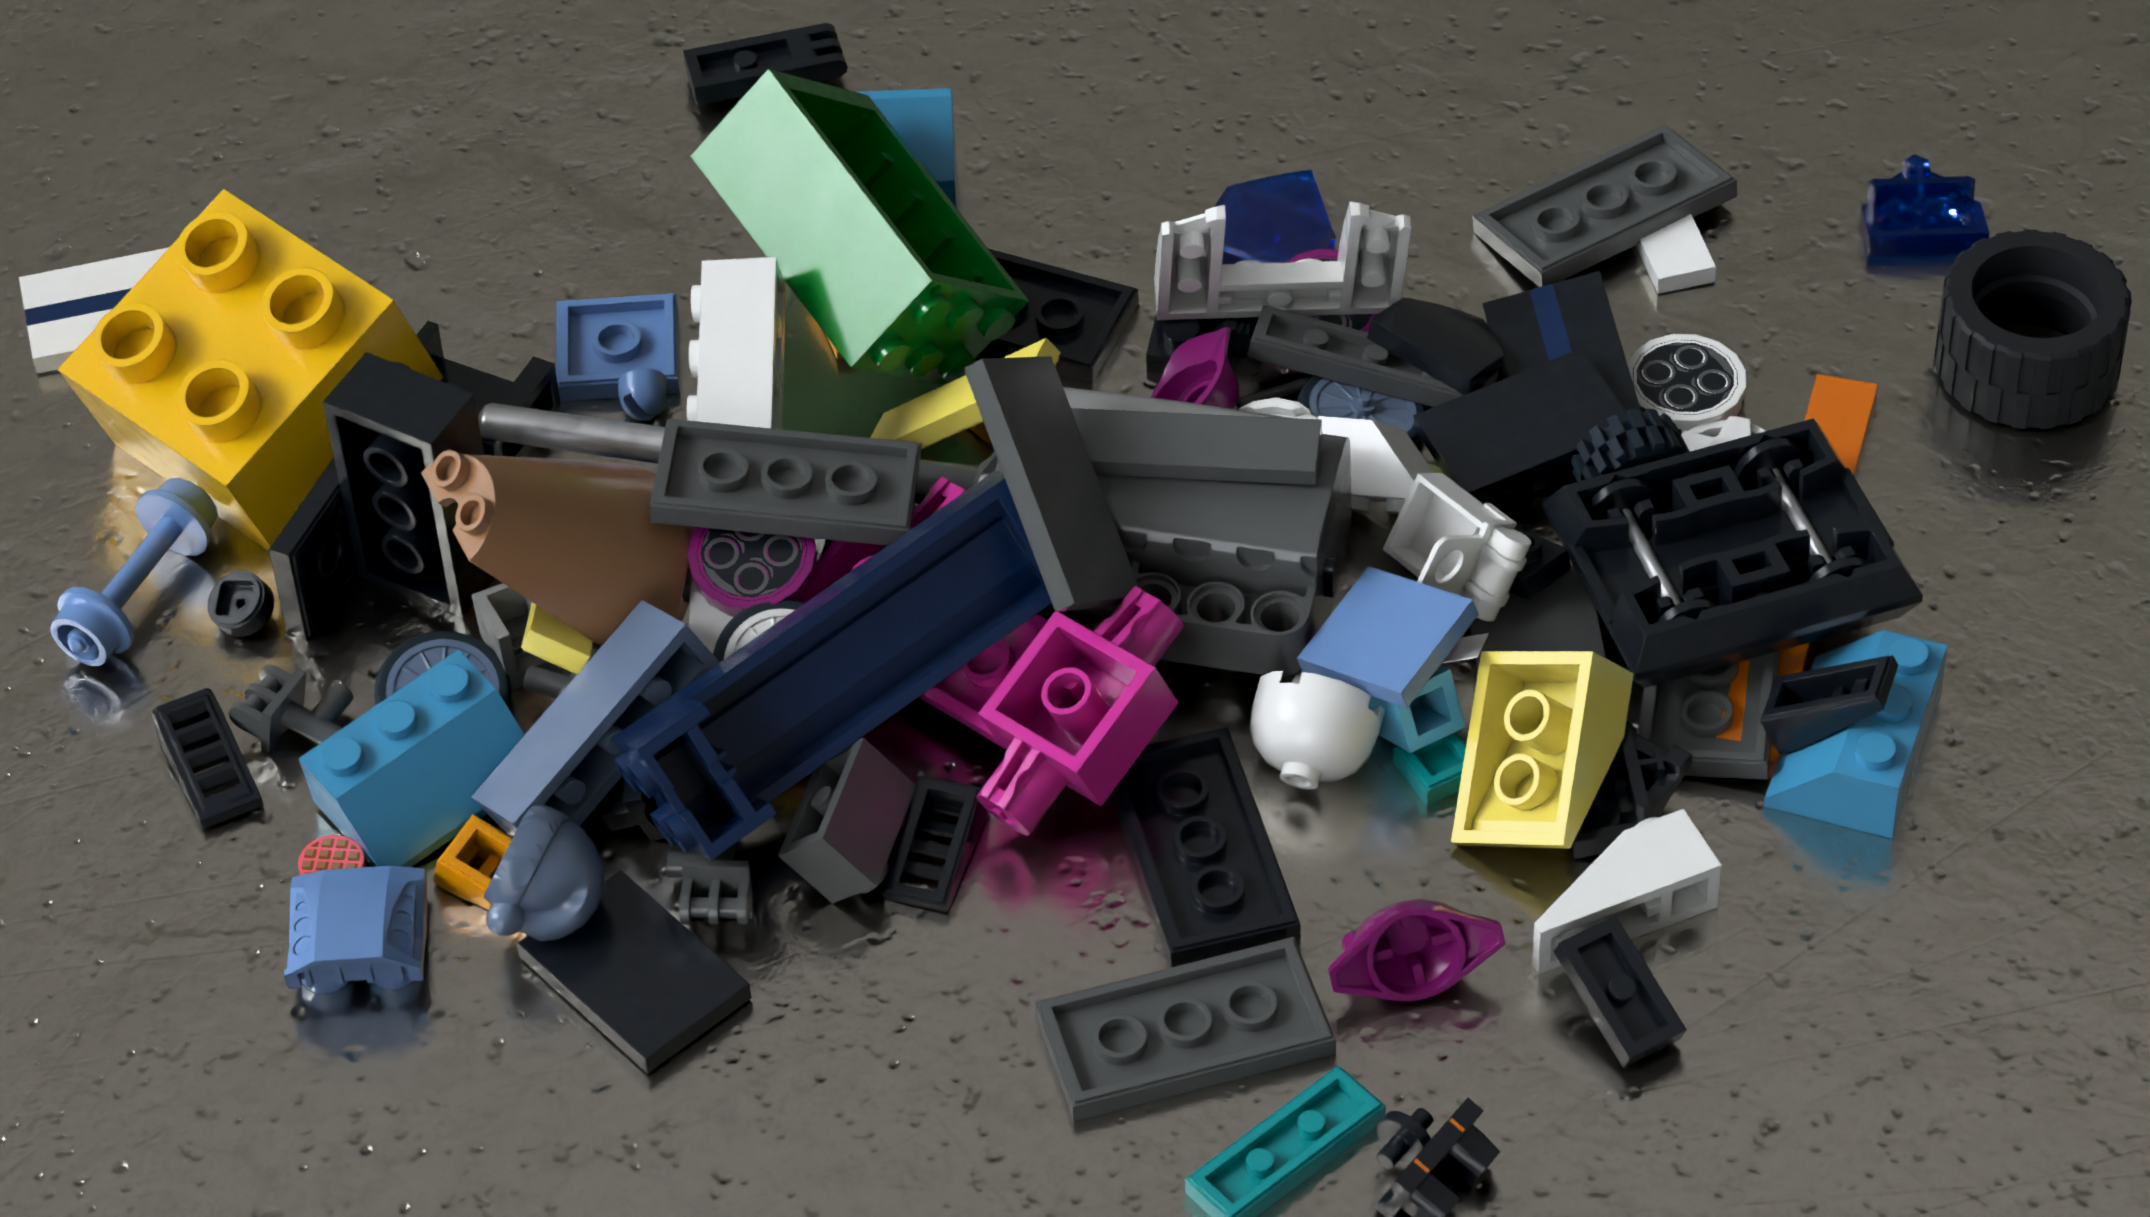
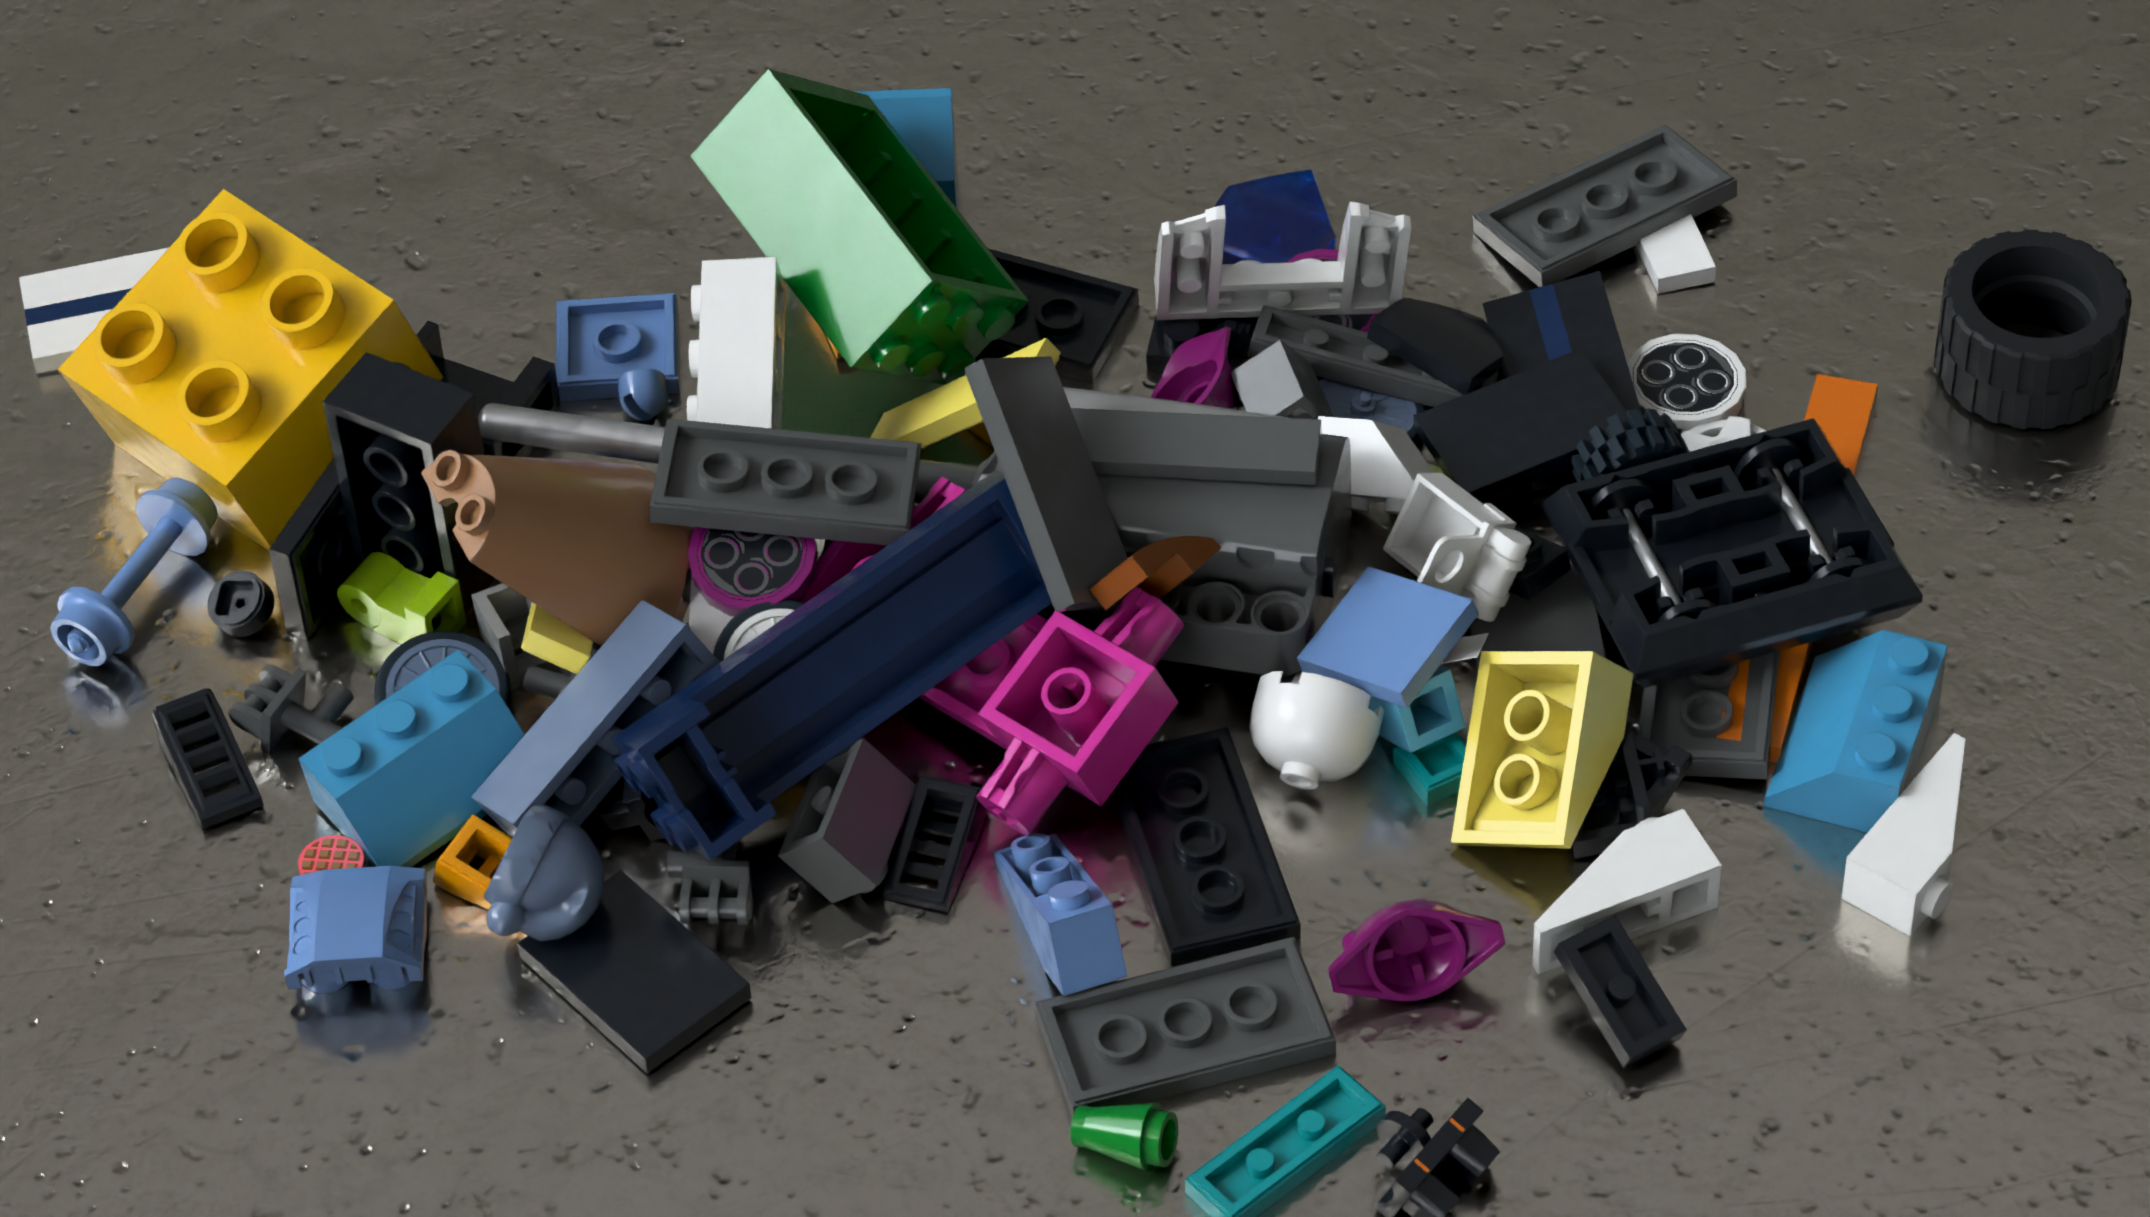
(400, 600): none -> lime leg
(735, 66): black hinge -> none
(1062, 913): none -> medium blue slope
(1128, 1133): none -> green cone
(1156, 568): none -> dark orange slope
(1280, 383): none -> panel
(1825, 700): black slope -> none
(1906, 857): none -> white slope
(1921, 213): clear blue slope -> none

